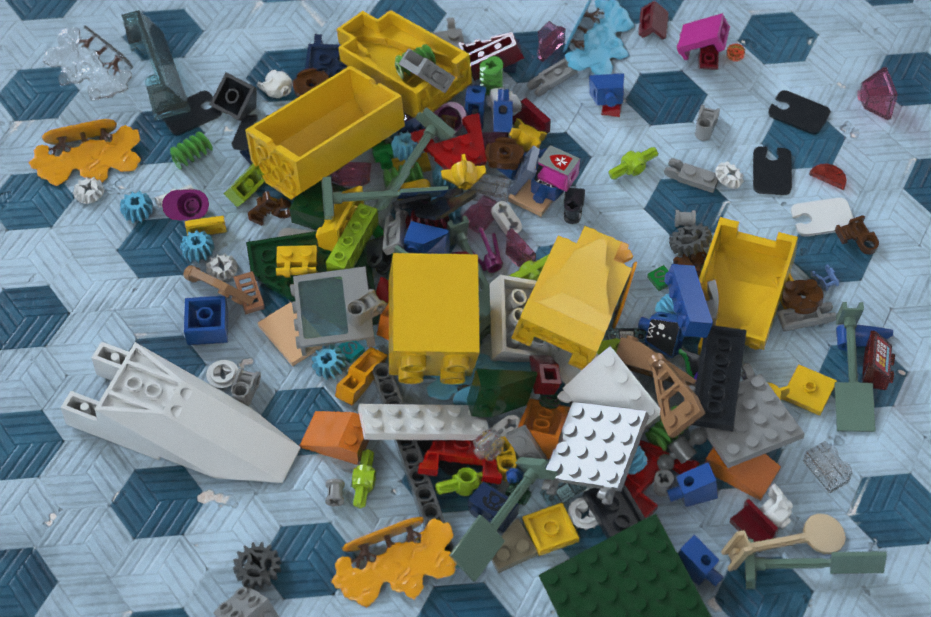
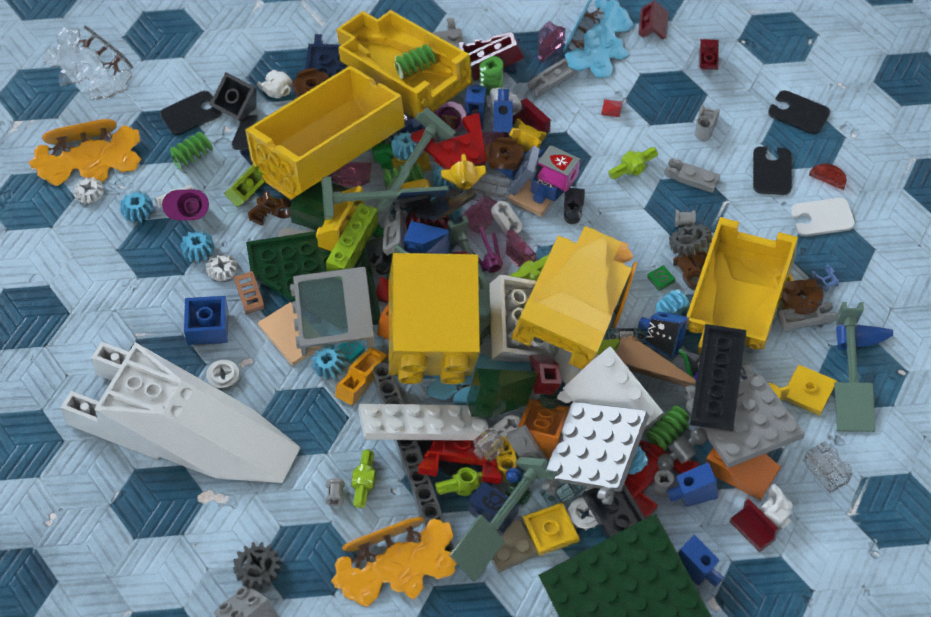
(164, 86): windscreen -> none
(194, 274): medium nougat plate -> none
(210, 225): yellow tile -> none
(245, 385): light grey piece -> none
(294, 256): yellow plate -> none
(336, 436): orange slope -> none
(367, 306): light grey piece -> none
(427, 70): light grey panel -> none
(607, 89): blue torso -> none
(685, 413): medium nougat plate -> none
(688, 301): blue brick -> none
(703, 33): dark pink panel -> none
(712, 291): light grey slope -> none
(731, 181): white gear -> none
(735, 52): clear orange tile -> none
(819, 531): tan piece -> none
(839, 564): sand green piece -> none
(857, 229): reddish brown piece -> none
(878, 94): clear pink slope -> none
(878, 362): clear red slope -> none

